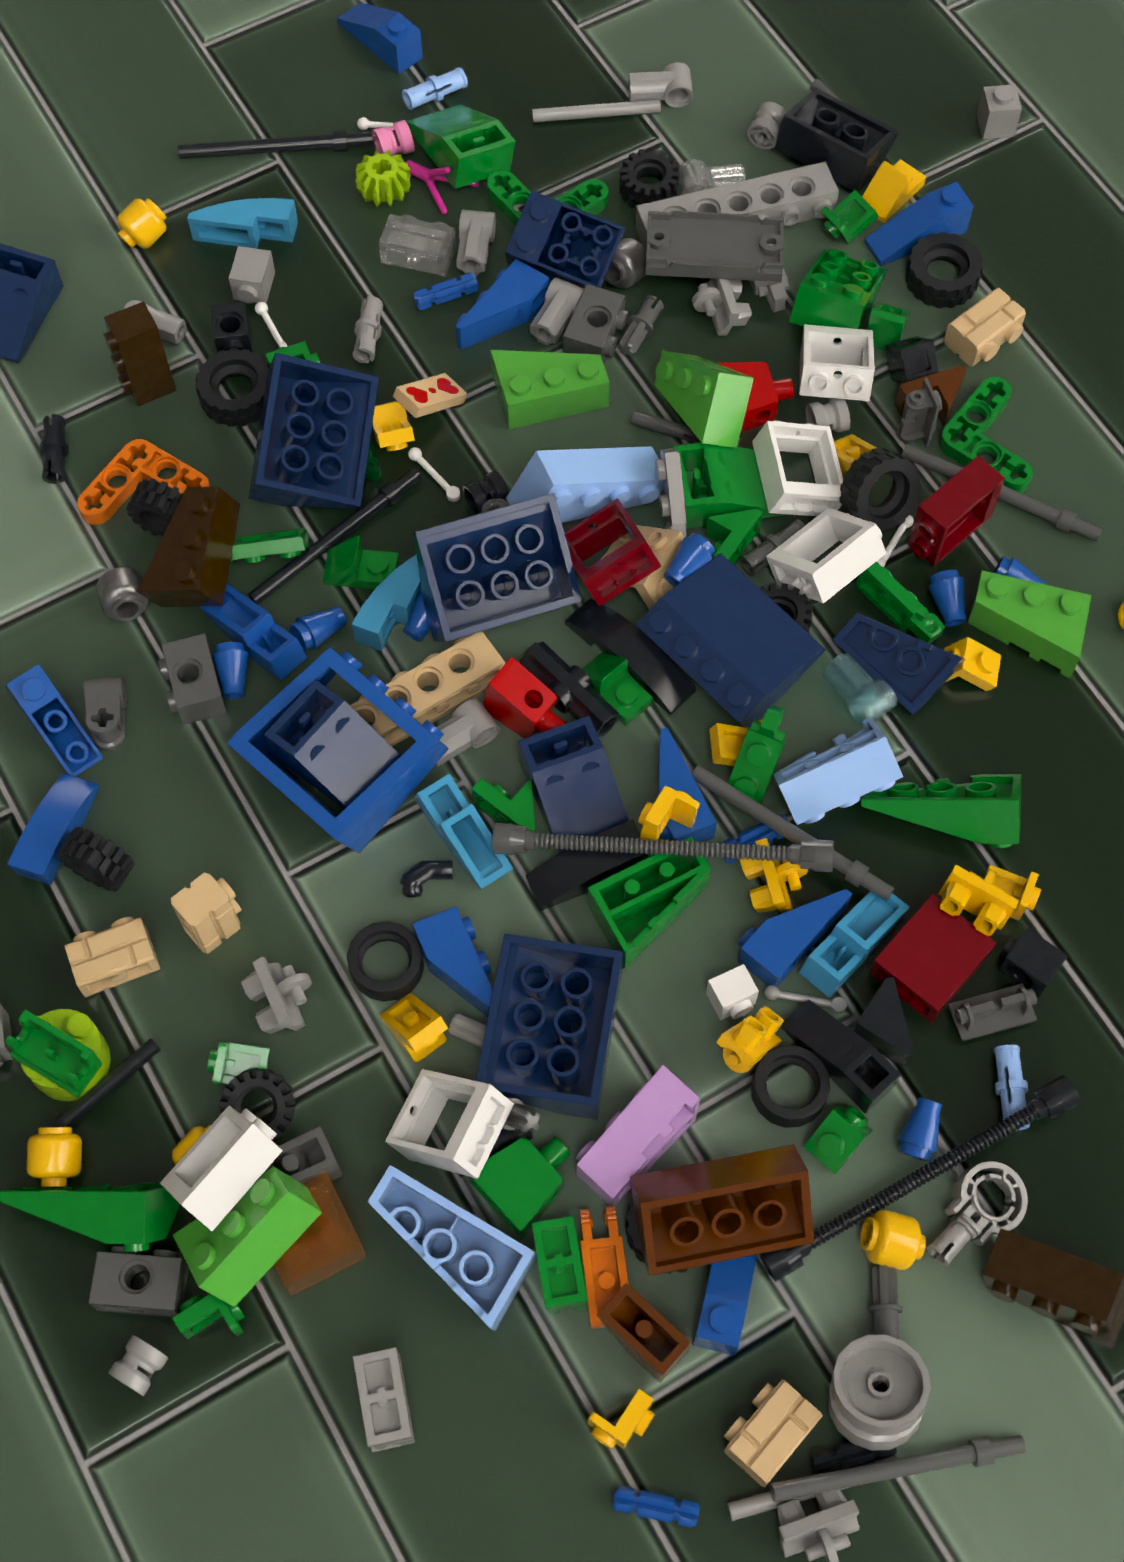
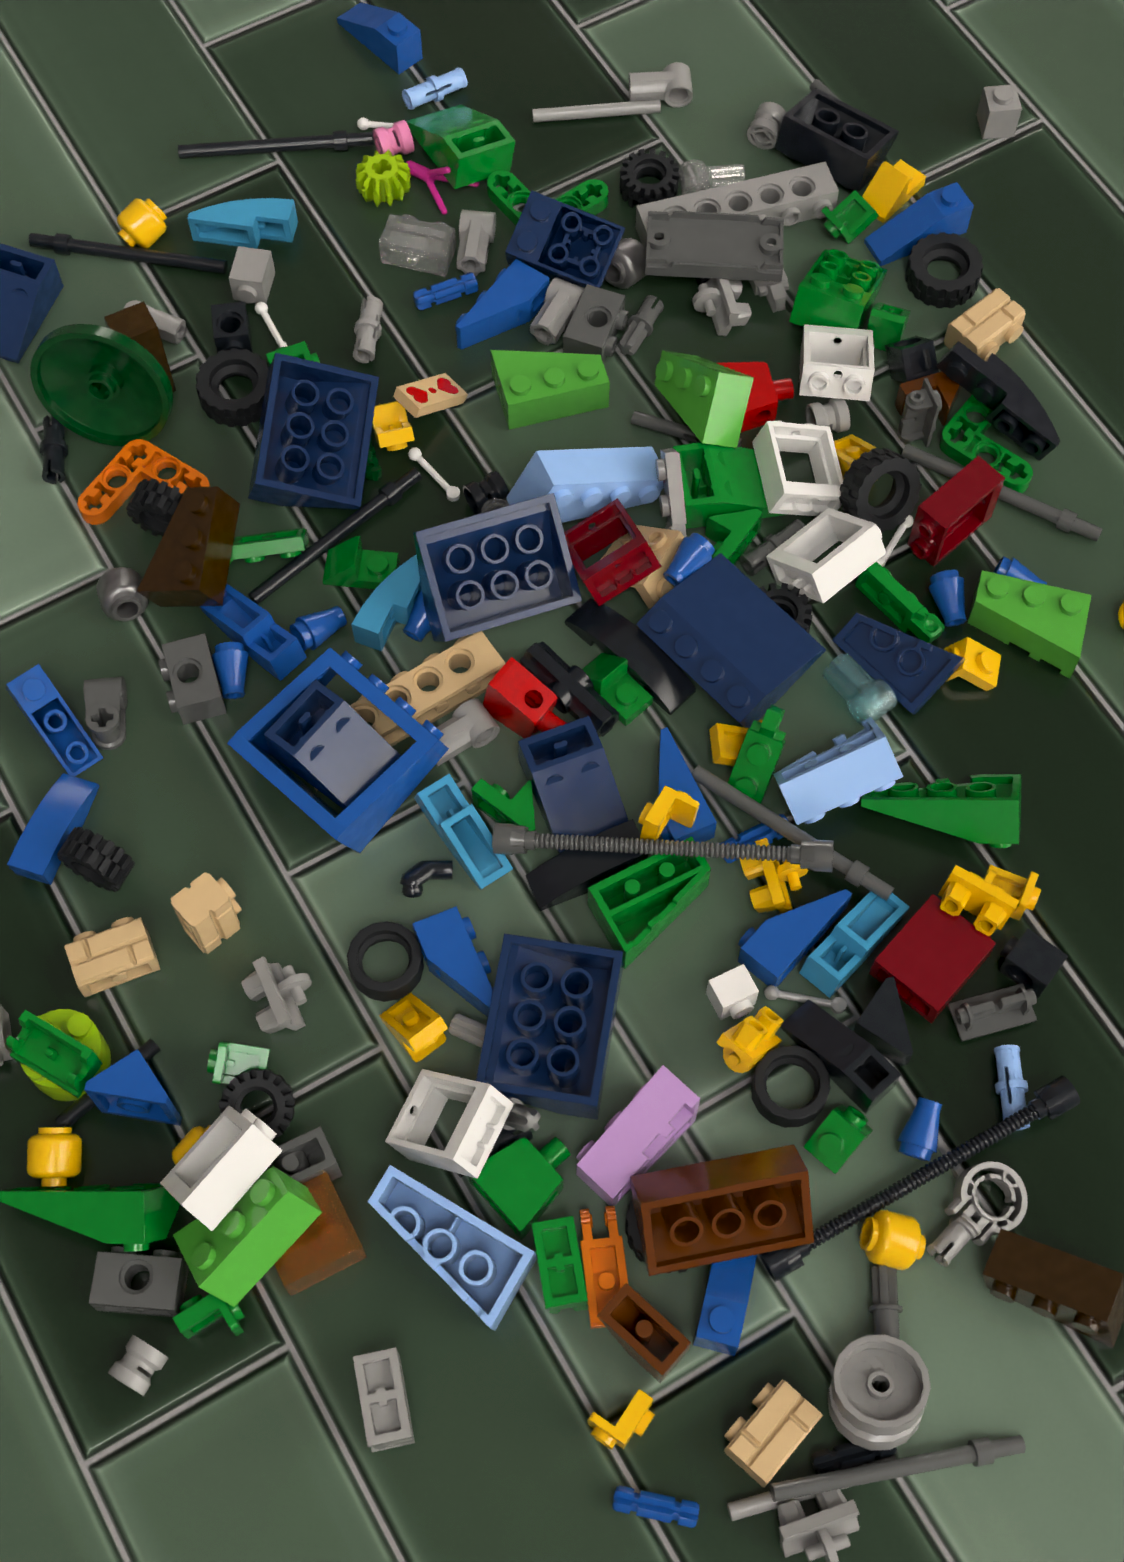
(66, 244): none -> black bar
(101, 384): none -> dark green dish
(132, 1091): none -> blue slope
(1012, 404): none -> black slope

